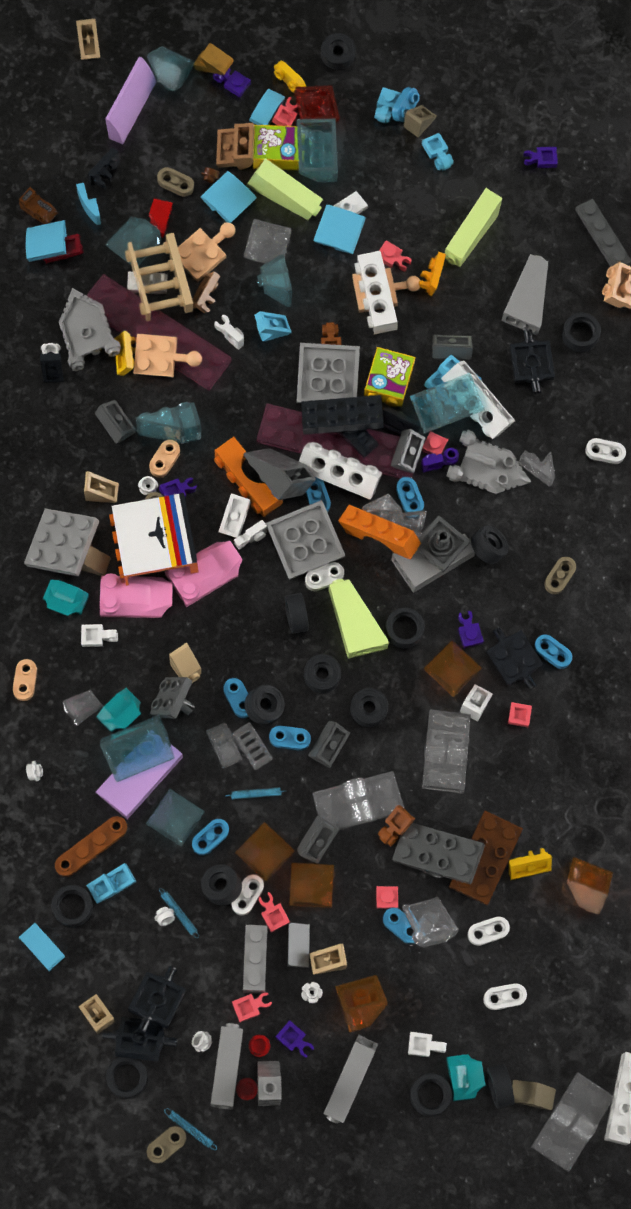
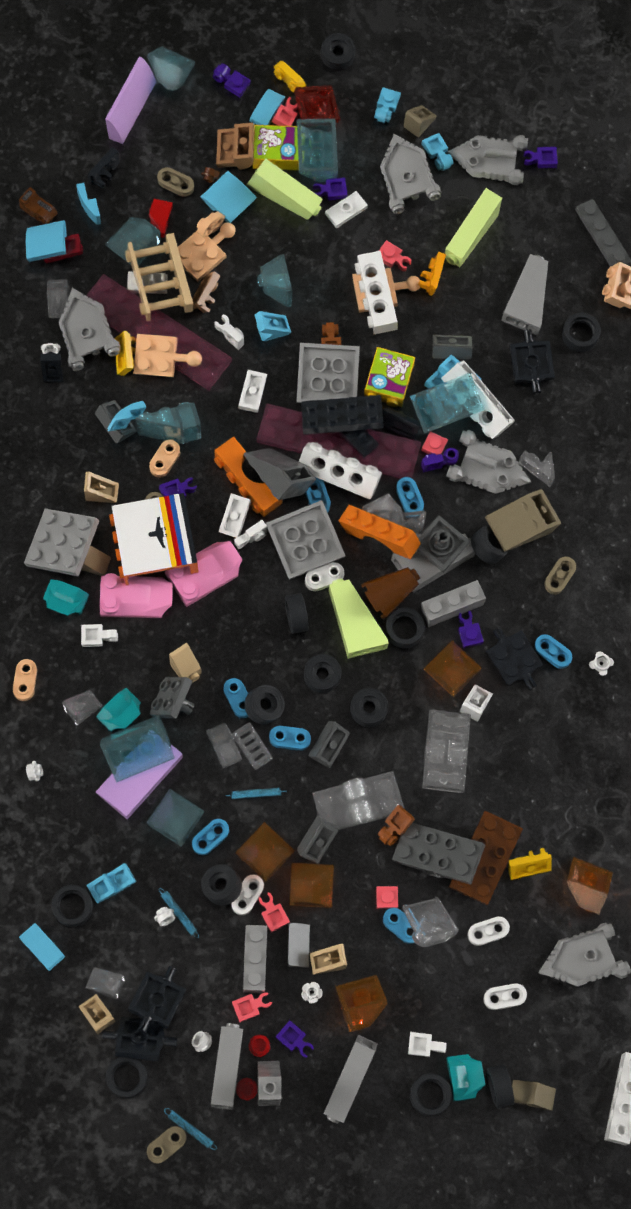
(57, 297): none -> clear slope
(88, 39): tan slope -> none
(91, 846): dark orange plate -> none
(105, 983): none -> clear slope
(125, 415): none -> medium azure slope
(147, 481): white plate -> none
(210, 224): none -> light nougat plate
(213, 60): pearl gold slope -> none
(252, 391): none -> white plate
(266, 241): clear slope -> none
(334, 189): none -> dark purple plate
(339, 229): medium azure slope -> none
(391, 589): none -> reddish brown cone
(406, 101): dark azure plate -> none
(407, 174): none -> light grey shield
(408, 451): dark grey slope -> none
(452, 603): none -> light grey brick
(491, 158): none -> light grey shield
(519, 714): coral plate -> none
(523, 520): none -> dark tan slope
(572, 1122): clear plate -> none
(585, 958): none -> light grey shield
(601, 657): none -> white plate
(605, 450): white plate -> none

